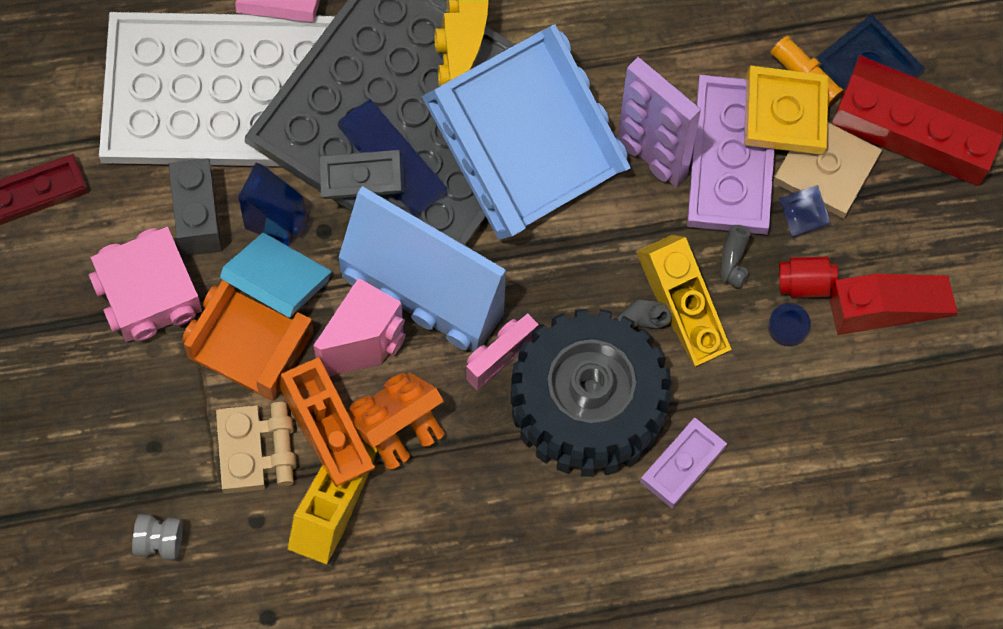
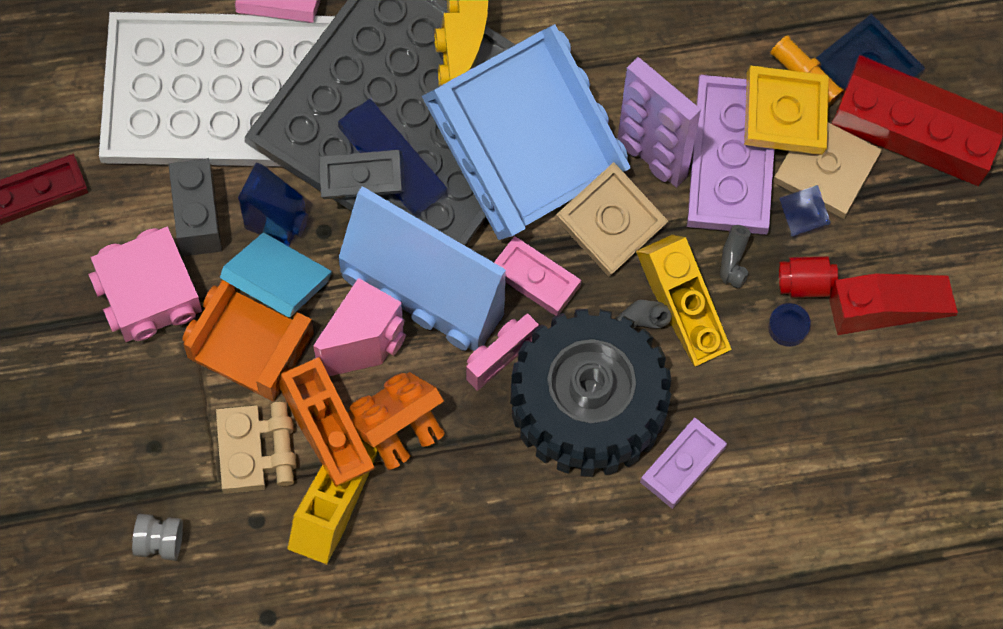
(537, 276): none -> bright pink plate
(611, 219): none -> tan plate

